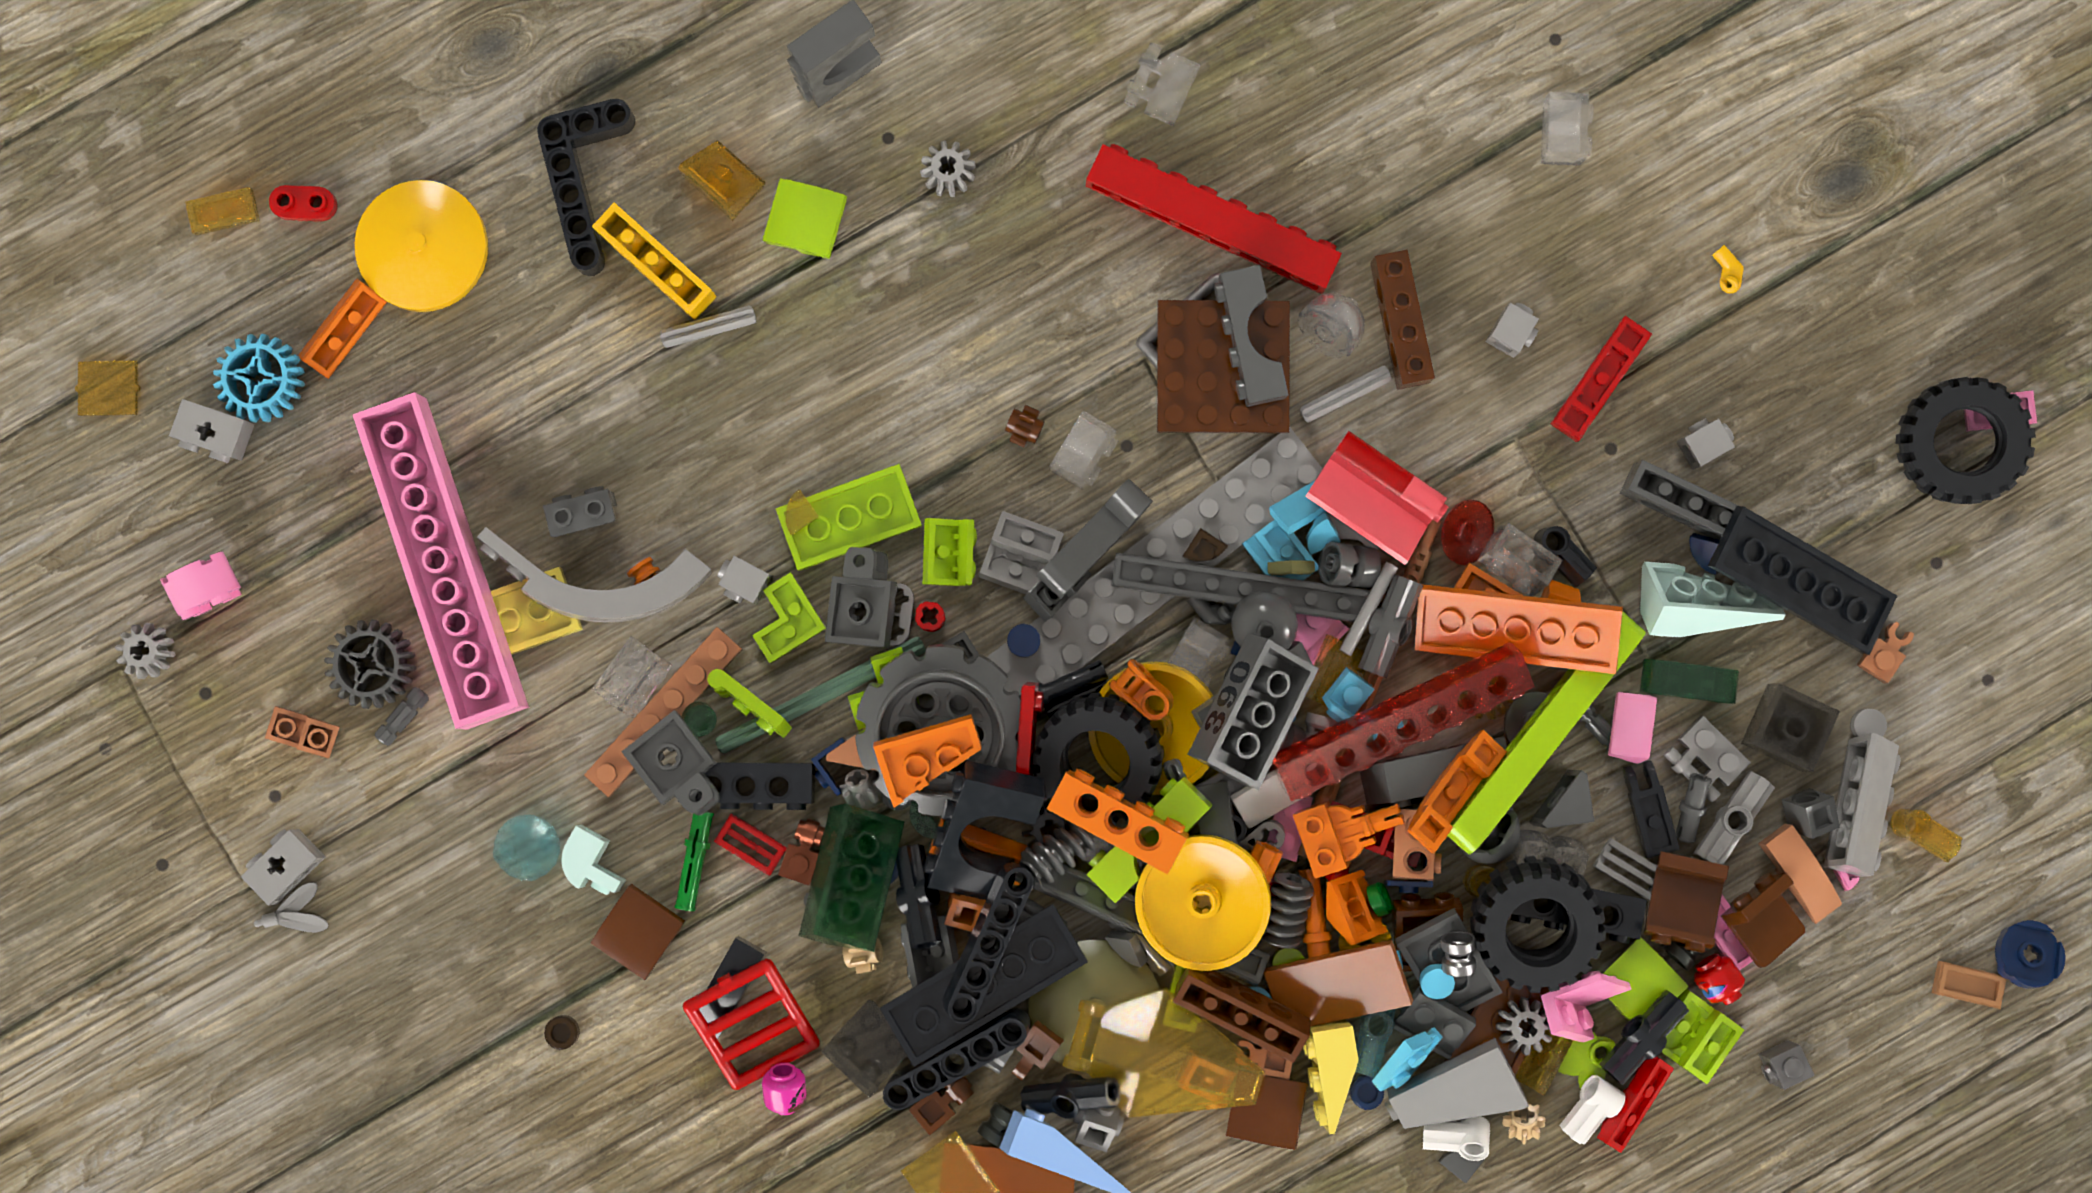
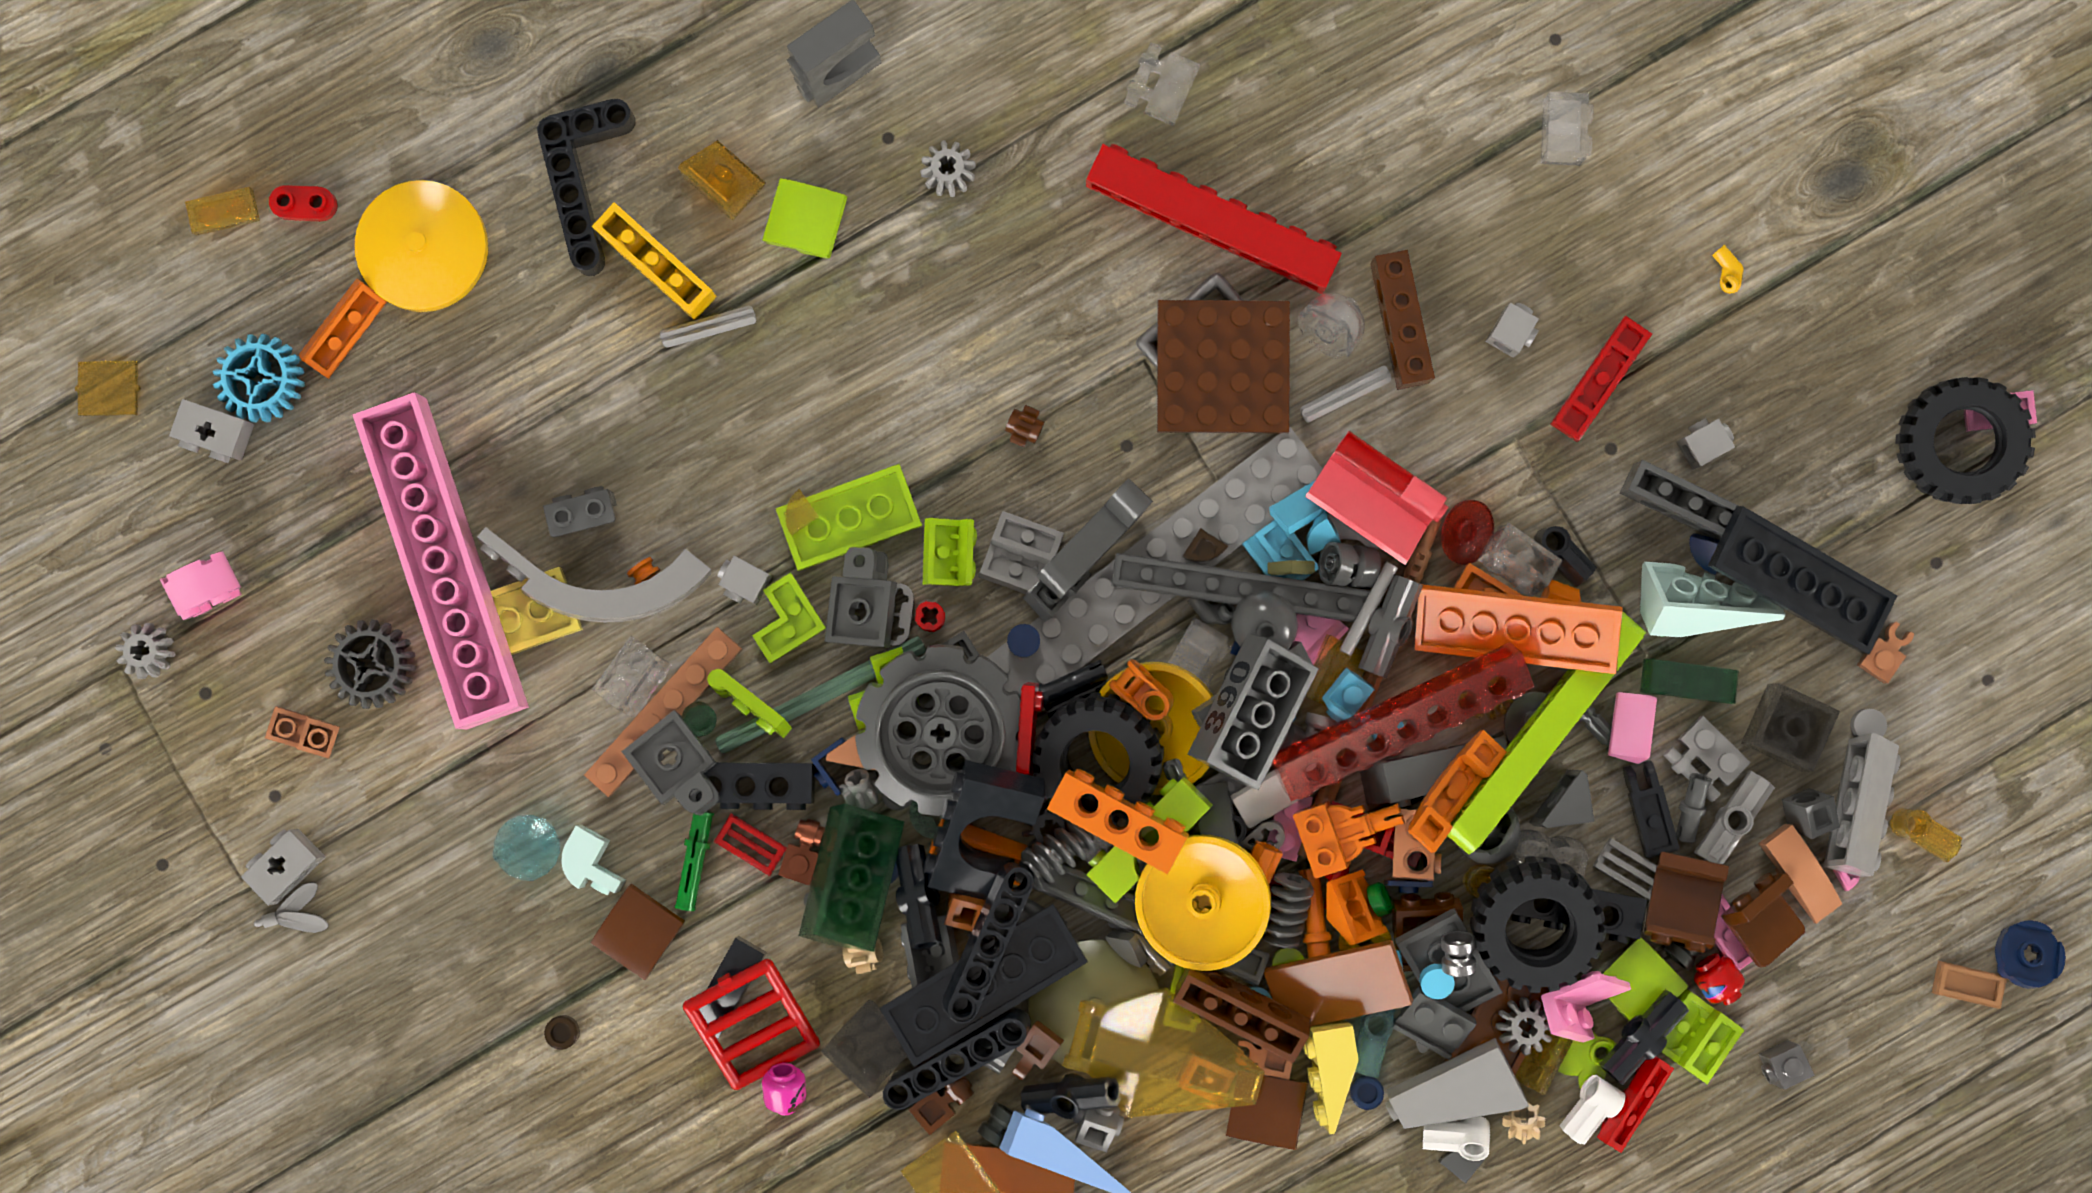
(401, 716): dark grey axle -> none
(923, 754): orange wing -> none
(1083, 451): clear brick -> none
(1260, 378): dark grey arch -> none
(1406, 1060): medium azure plate -> none

